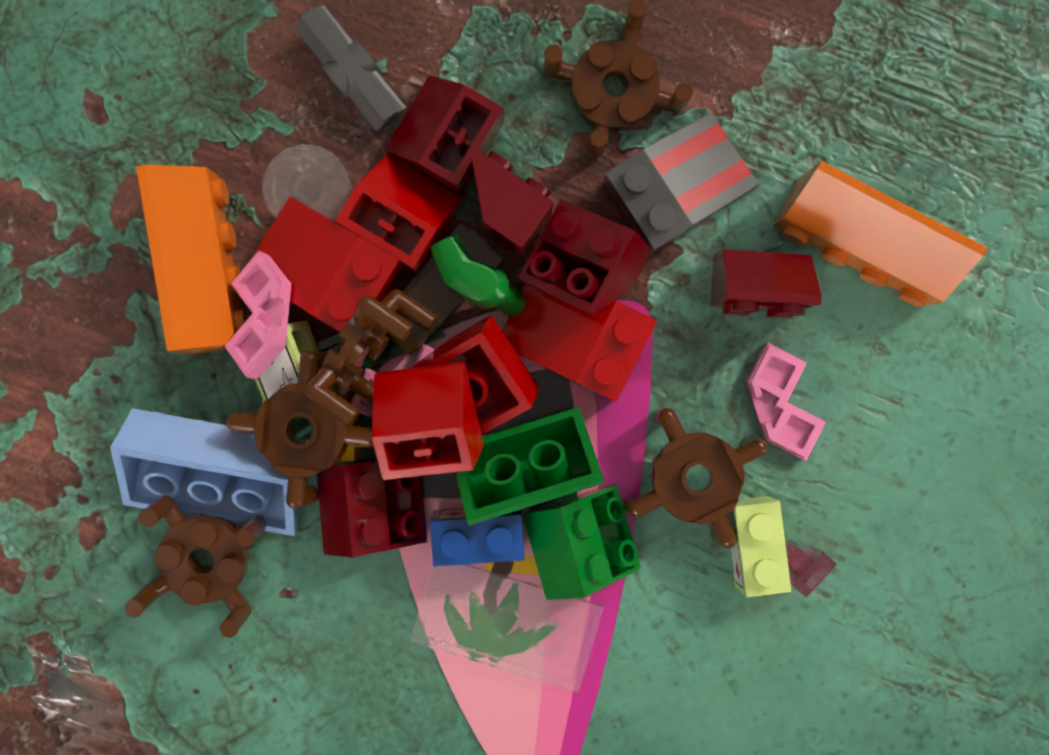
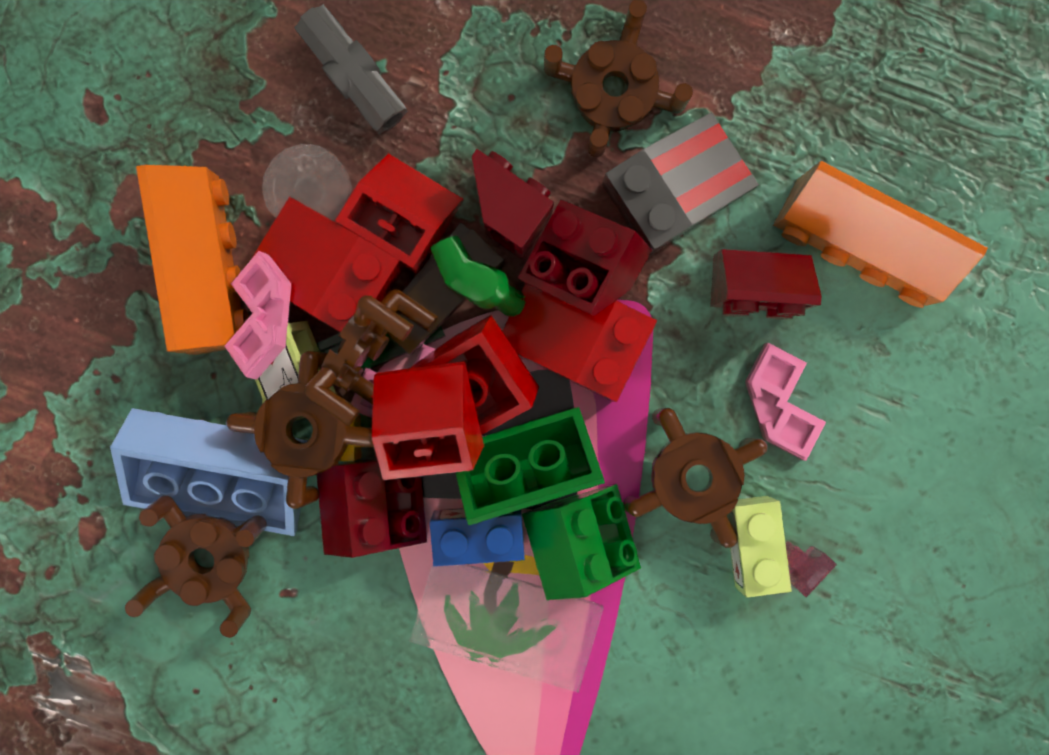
(444, 132): dark red slope -> none

